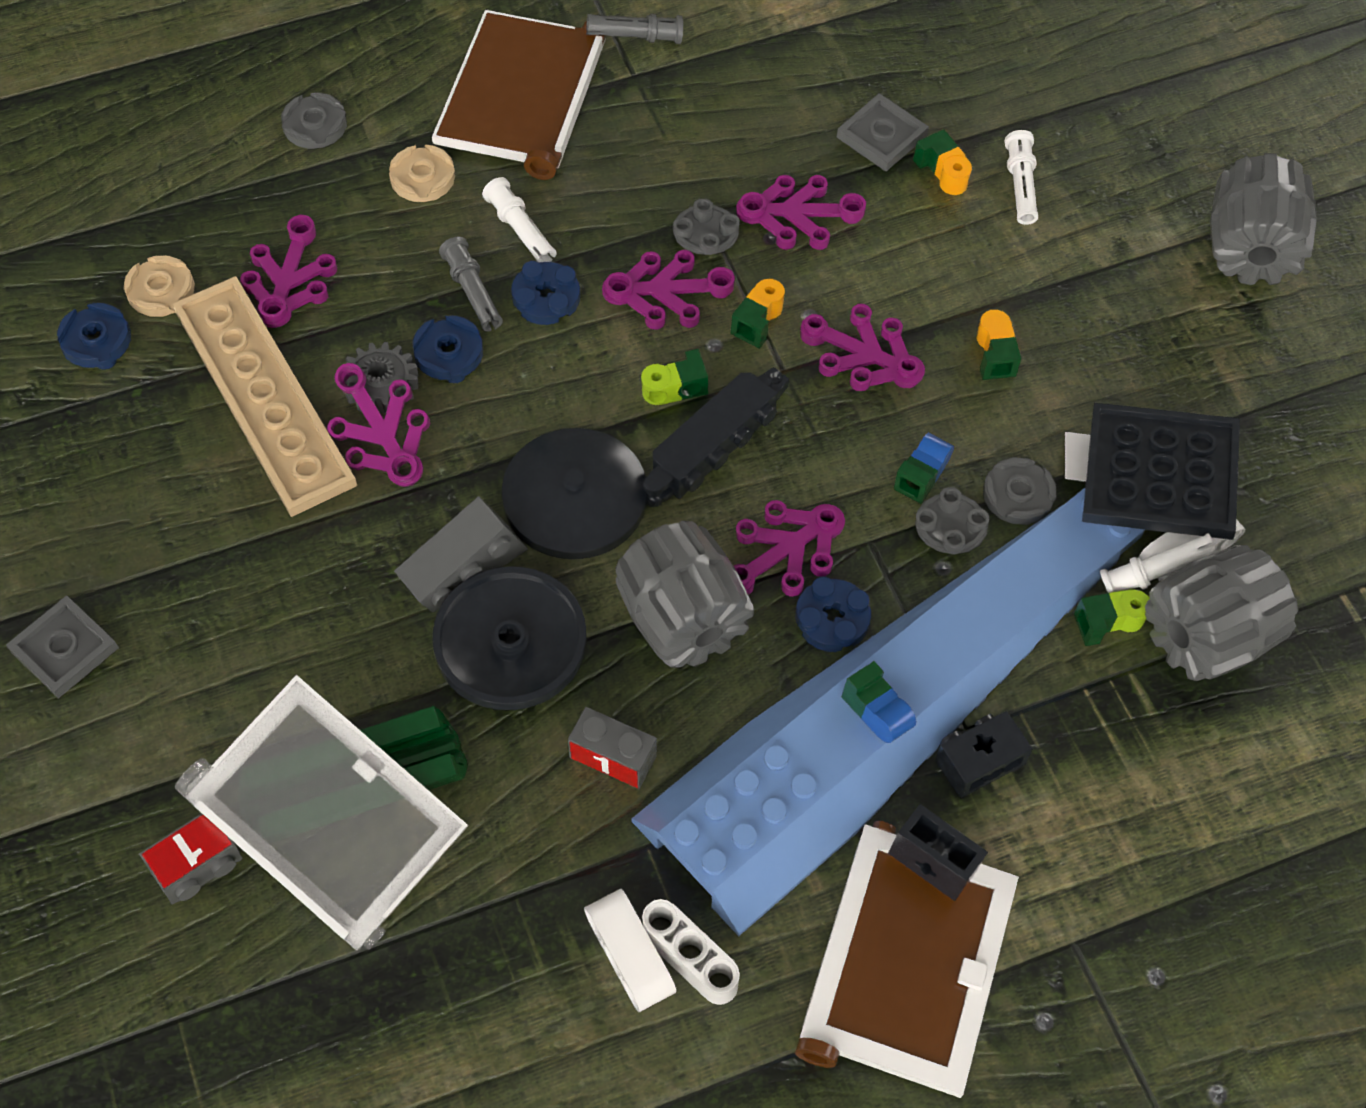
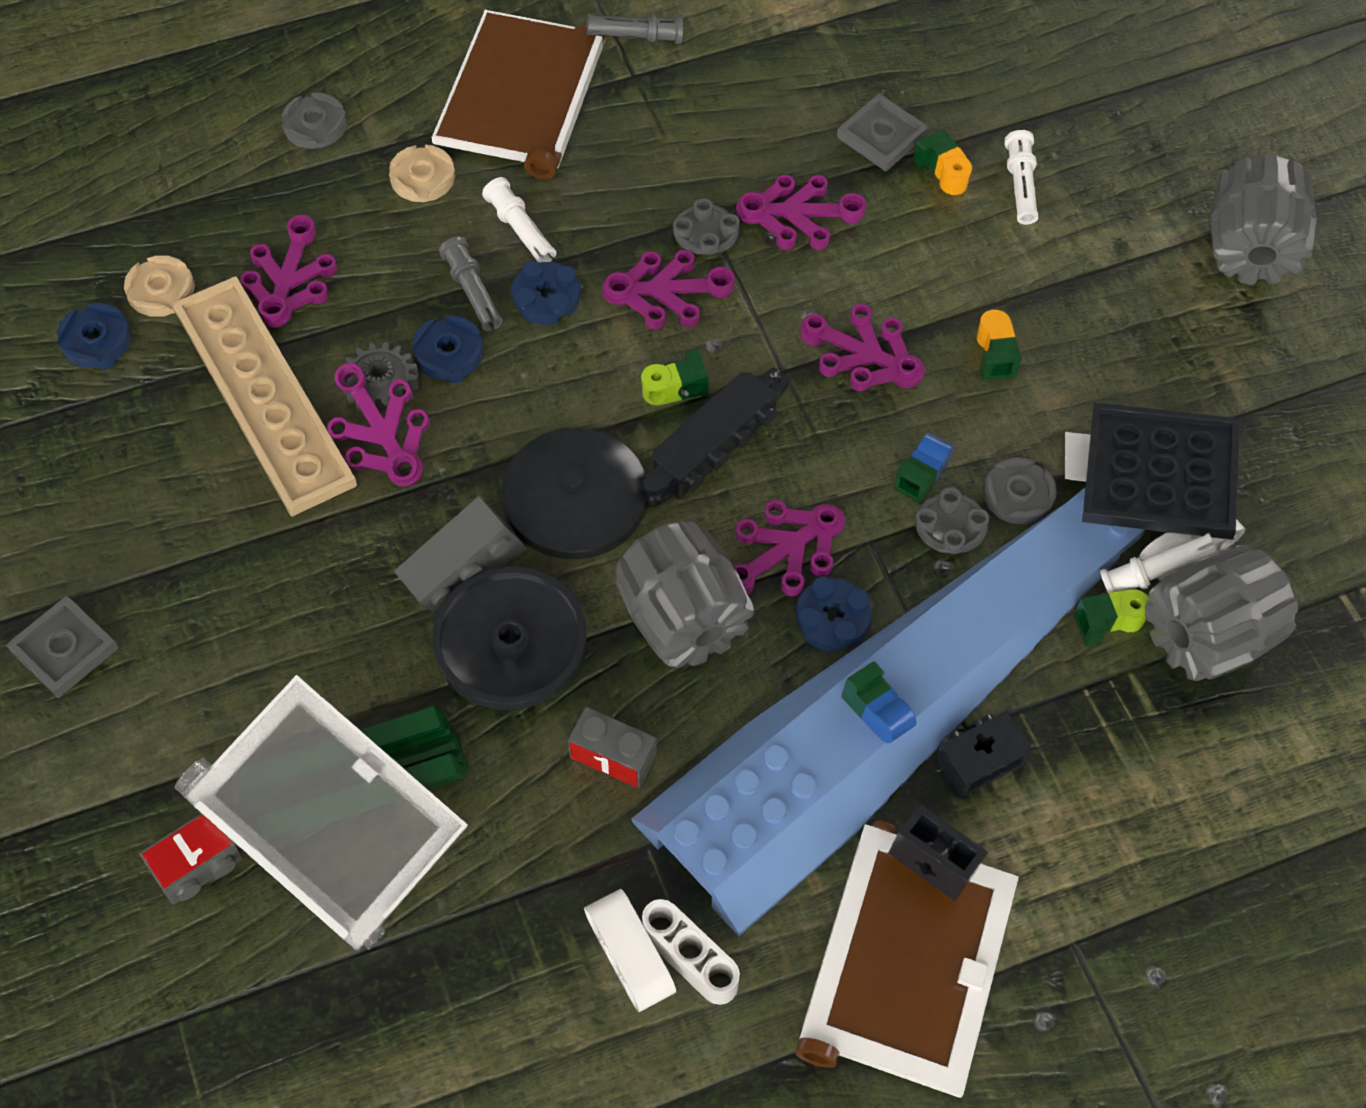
(759, 307): leg -> none

